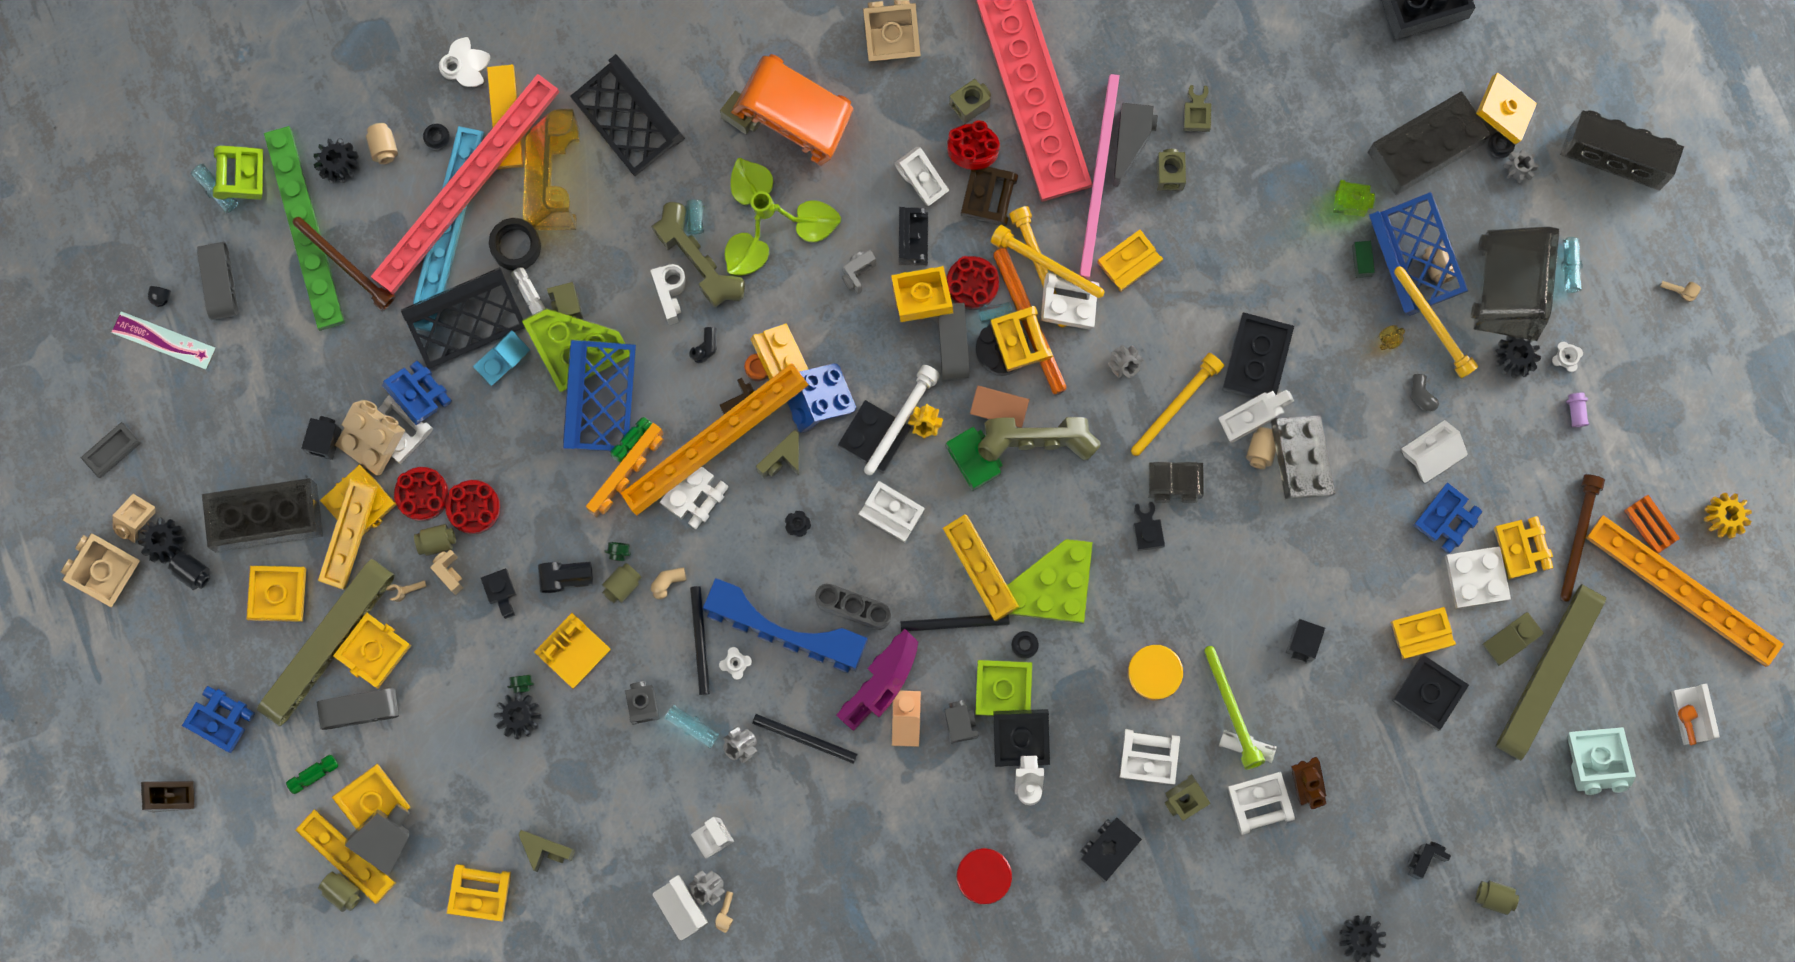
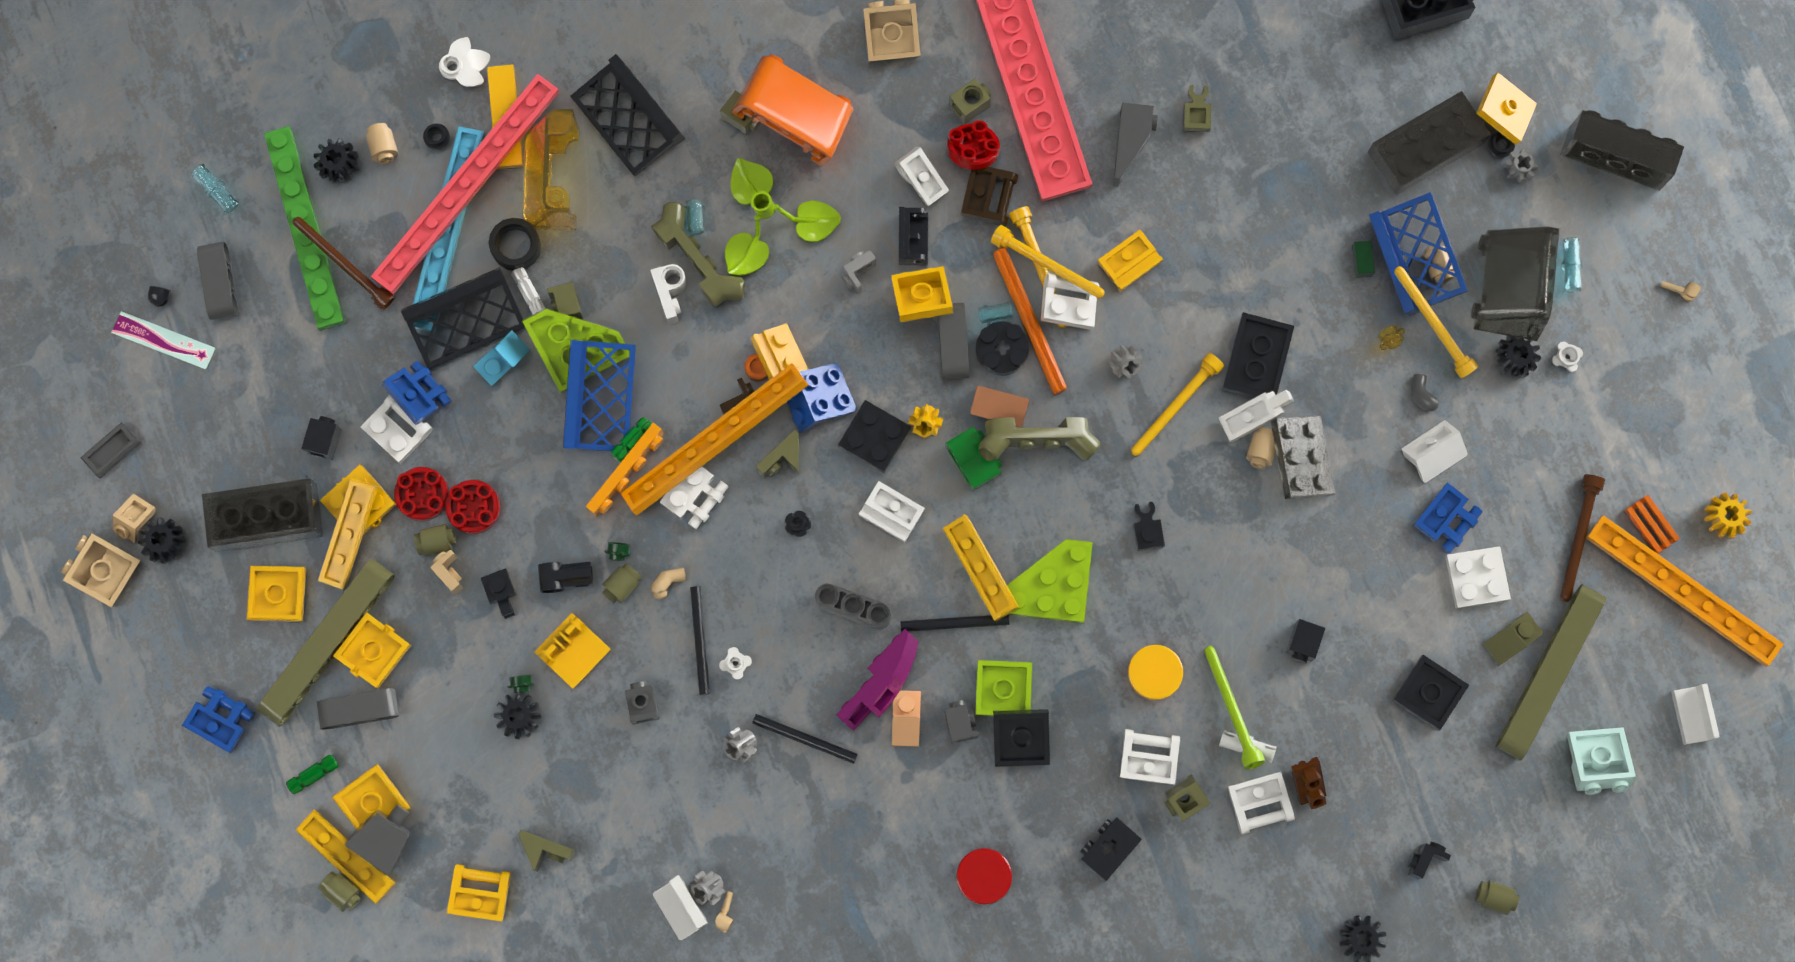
(167, 796): dark brown slope -> none
(189, 571): black brick -> none
(247, 172): lime plate -> none
(369, 436): tan plate -> none
(402, 591): tan hand -> none
(692, 726): clear light blue pin -> none
(707, 348): black arm -> none
(712, 837): white plate -> none
(837, 646): blue arch -> none
(925, 379): white piece -> none
(973, 282): red tile -> none
(1013, 342): yellow plate -> none
(1027, 636): black plate -> none
(1029, 780): white hips -> none
(1099, 176): bright pink tile -> none
(1168, 180): olive brick -> none
(1175, 480): clear smoke brick -> none
(1346, 204): clear neon green brick -> none
(1423, 633): yellow plate -> none
(1516, 548): yellow plate -> none
(1578, 409): lavender pin -> none
(1686, 715): orange hand -> none

